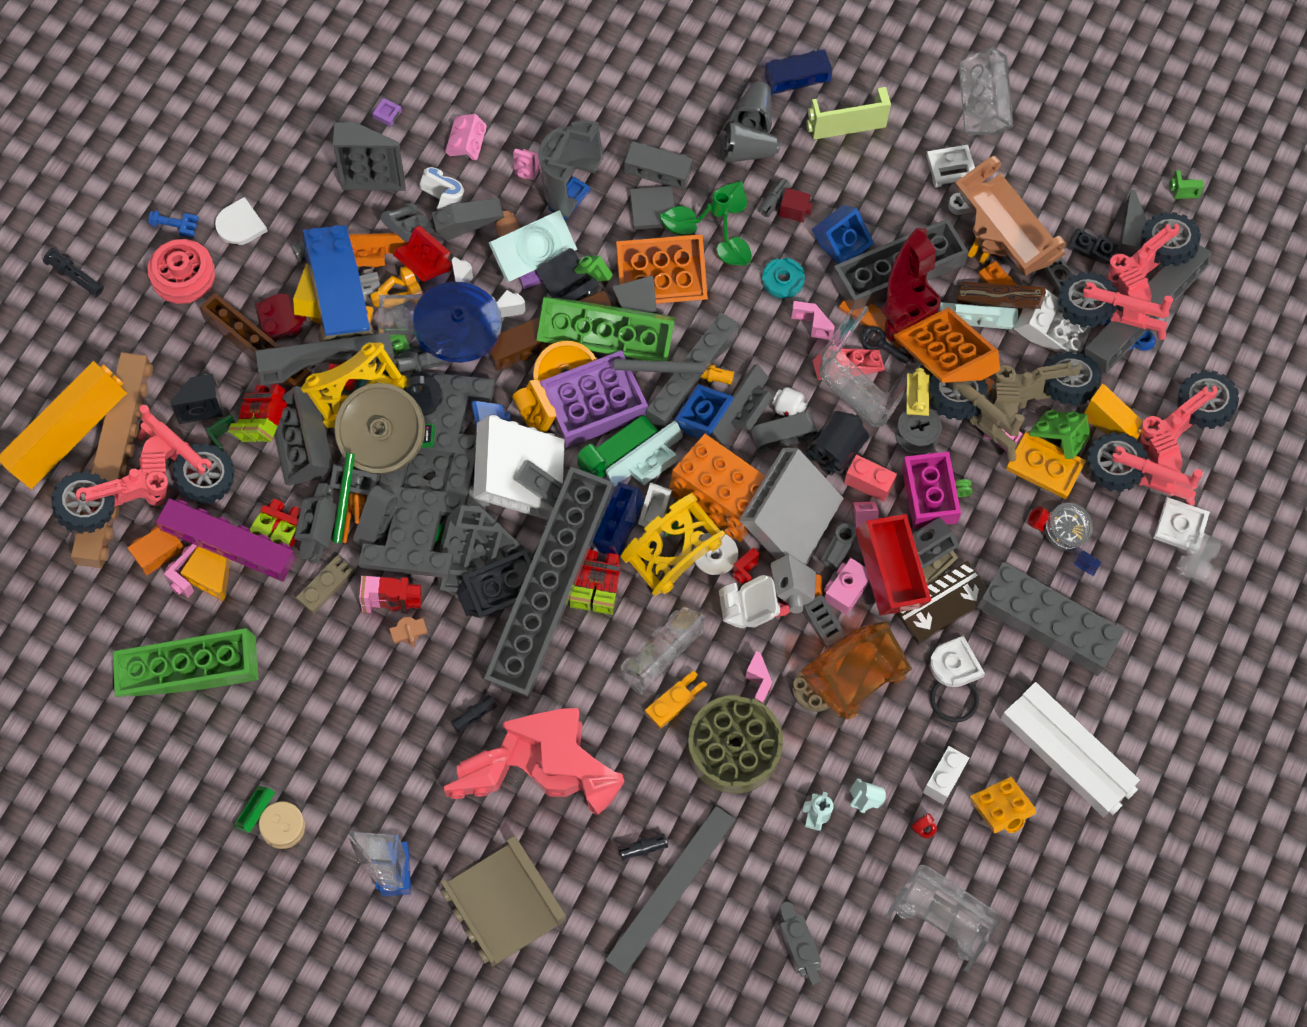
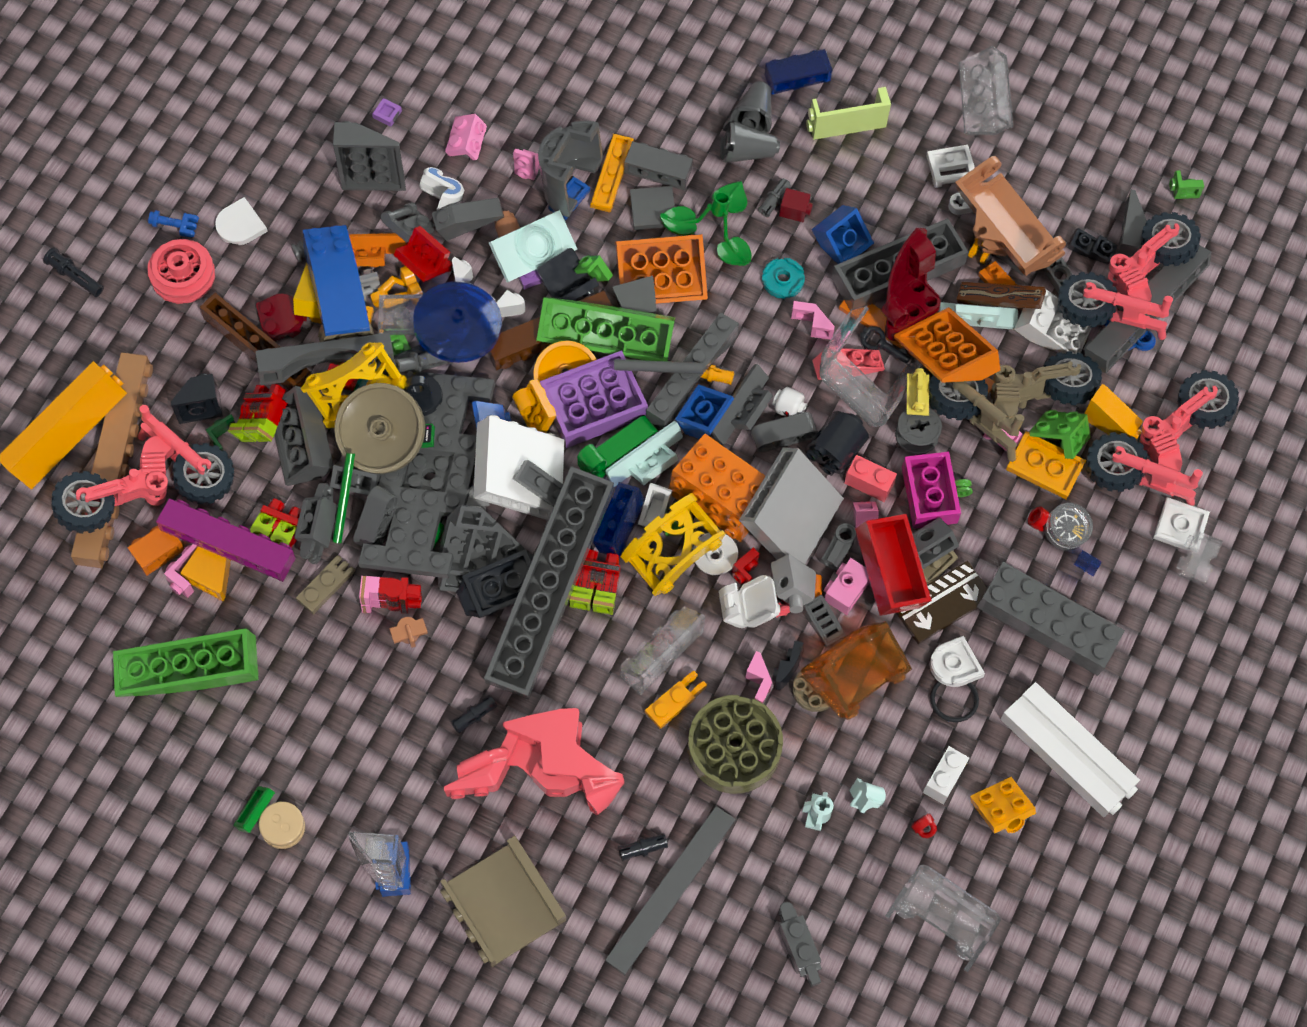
(355, 506): orange plant -> none
(611, 173): none -> light orange tile
(788, 668): none -> black slope

